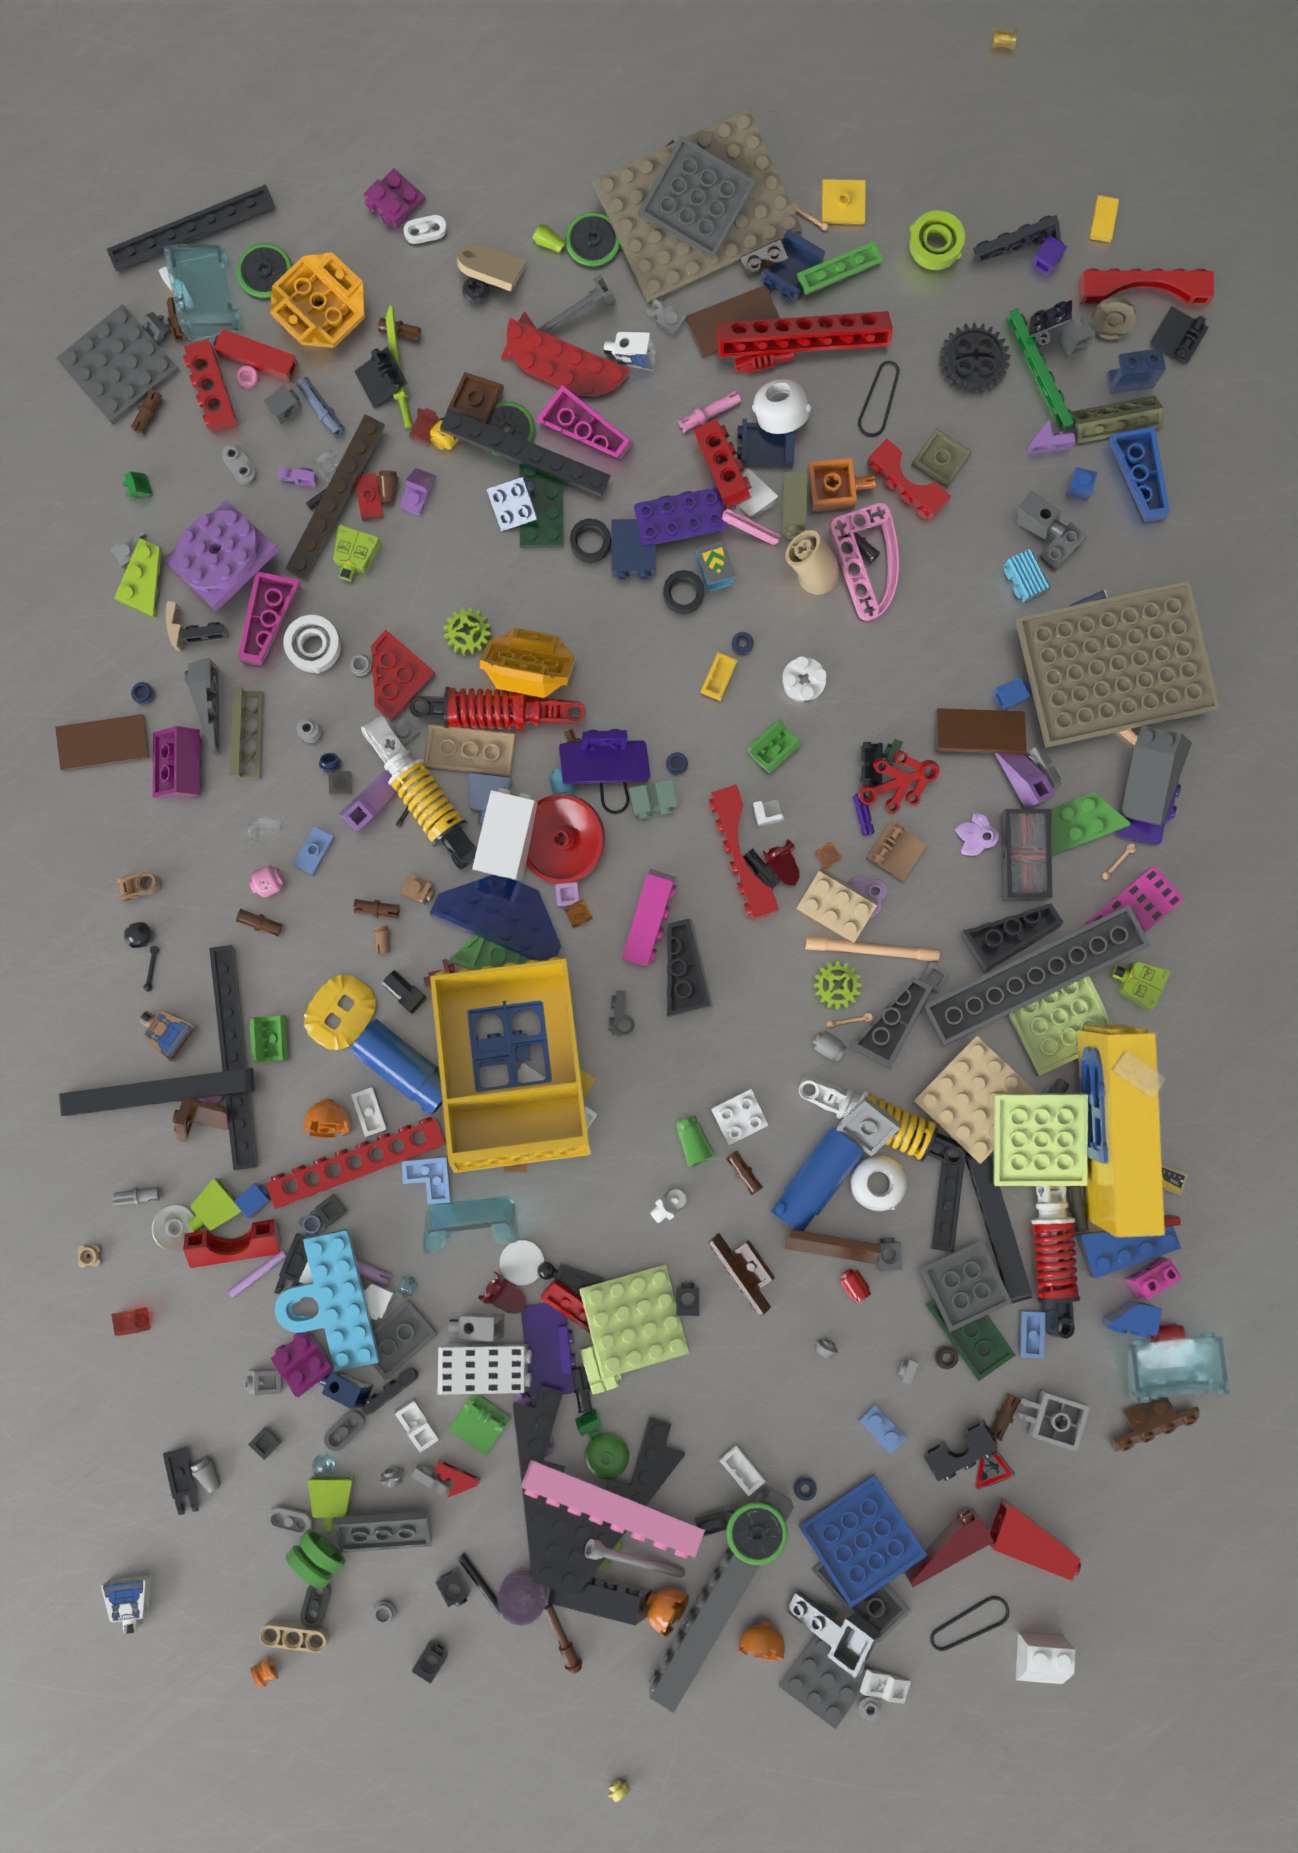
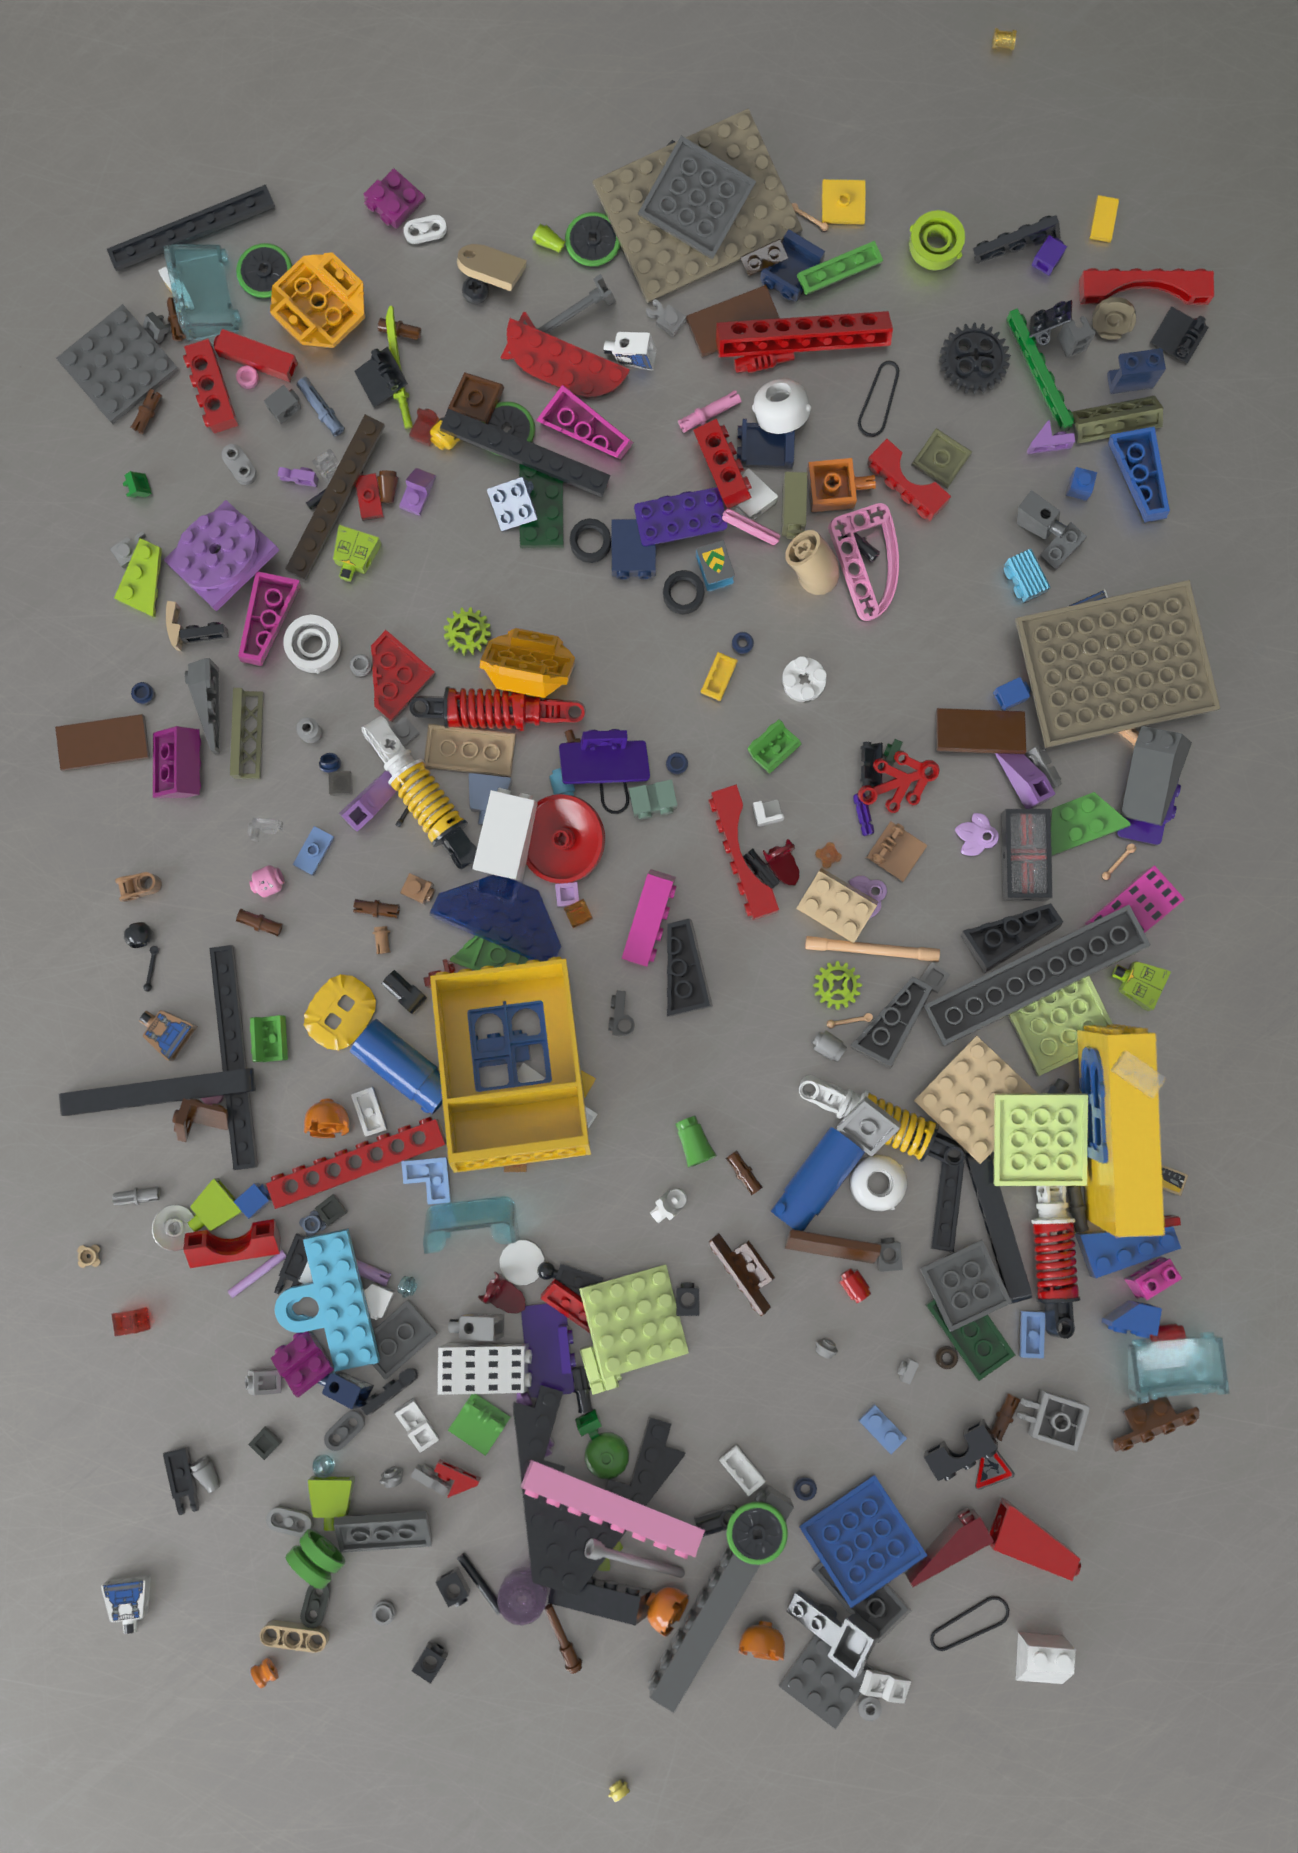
(739, 1116): white hinge -> none

